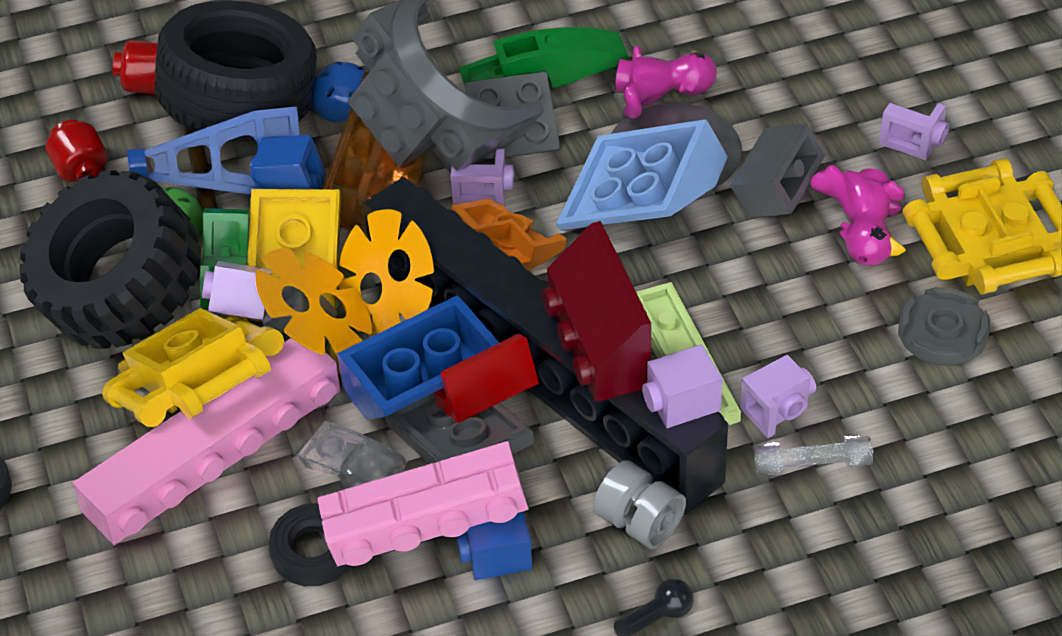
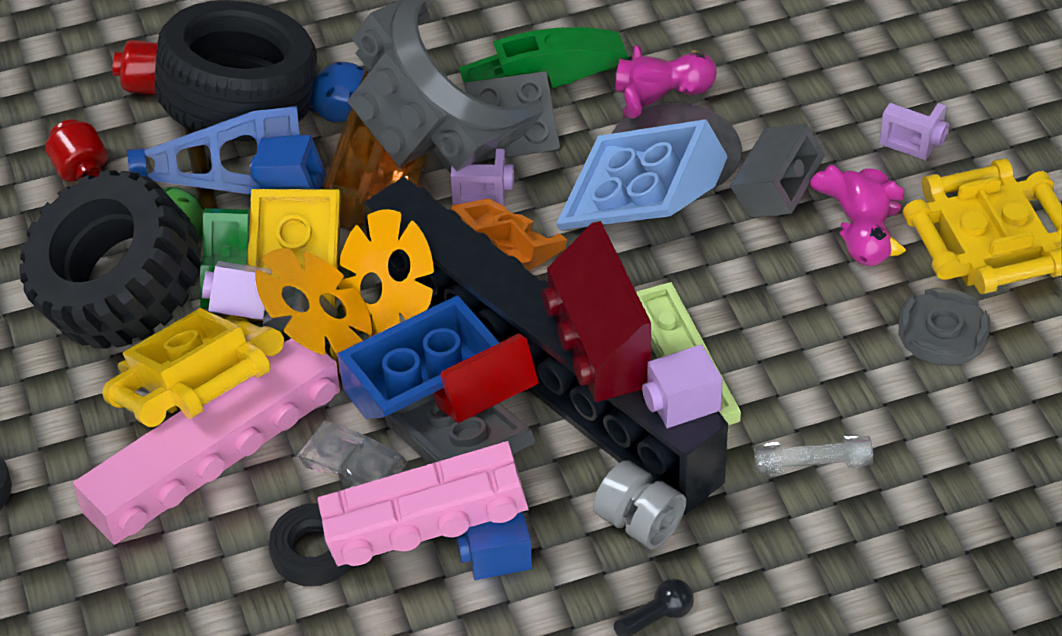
(776, 394): lavender brick -> none

